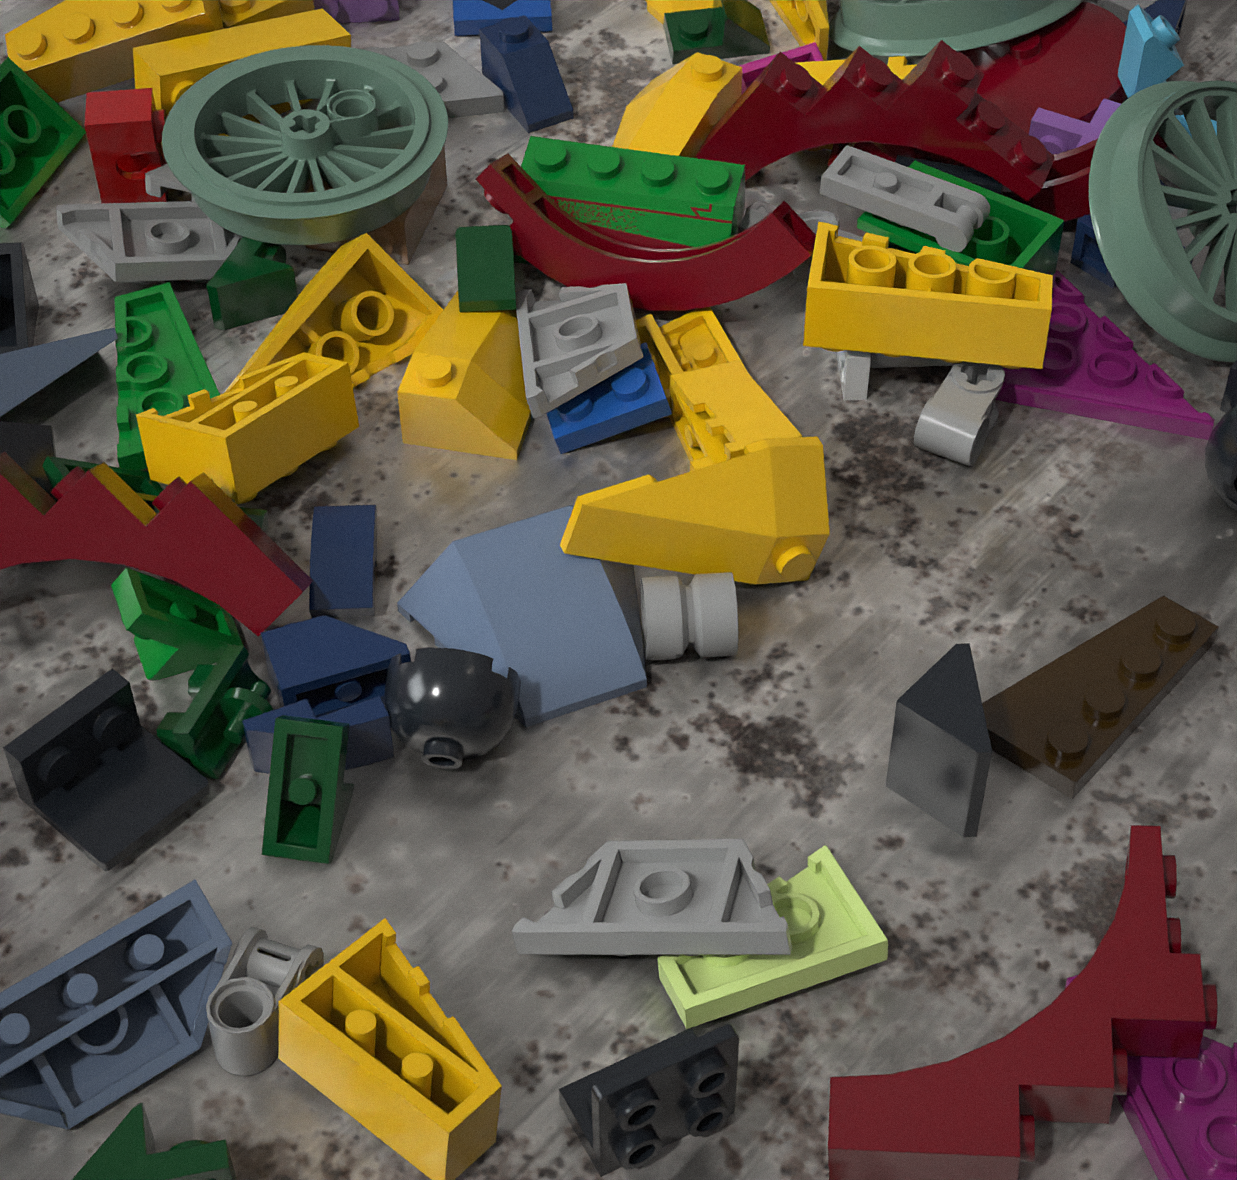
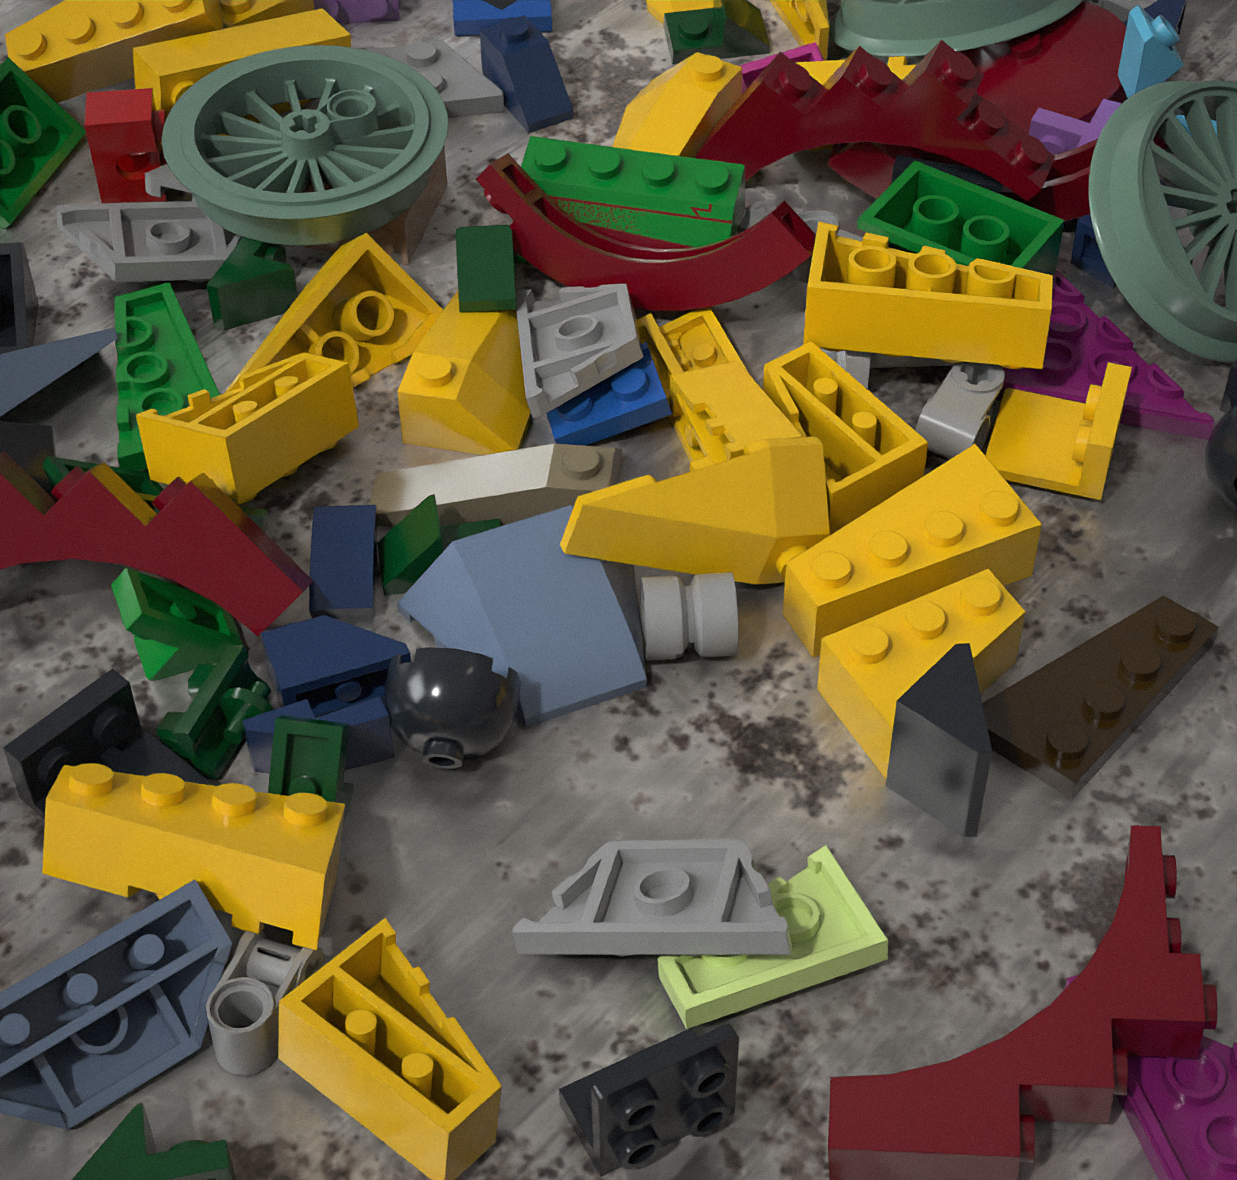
(247, 849): none -> yellow wedge
(417, 543): none -> dark green slope
(498, 484): none -> dark tan wedge
(863, 441): none -> yellow wedge
(883, 656): none -> yellow wedge
(905, 197): light grey plate -> none
(911, 545): none -> yellow wedge
(1060, 440): none -> yellow bracket

